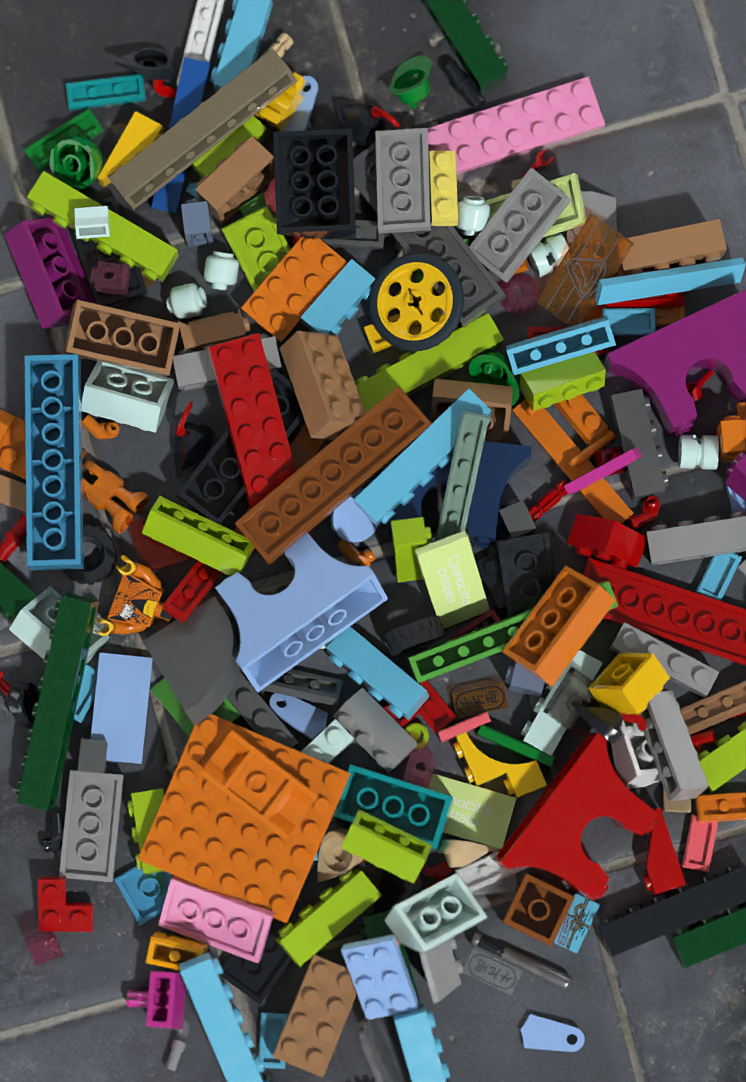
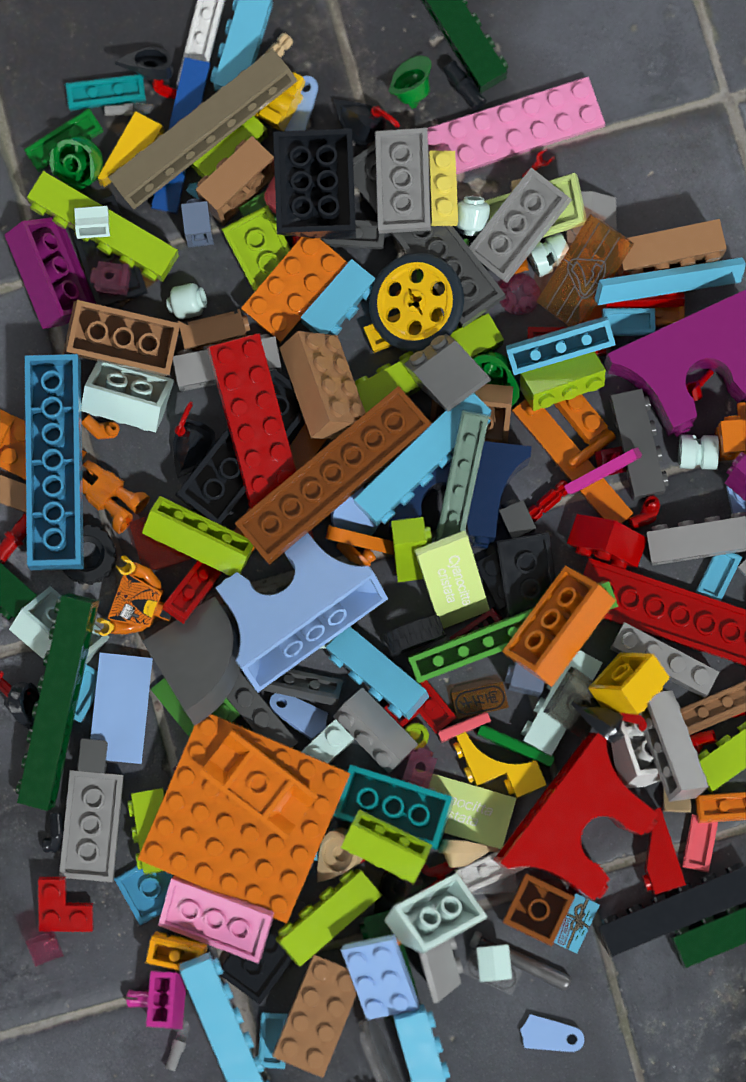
(128, 109): none -> light grey piece
(221, 270): light aqua head -> none
(360, 539): none -> orange beam
(446, 372): none -> dark grey slope
(494, 963): none -> light aqua piece

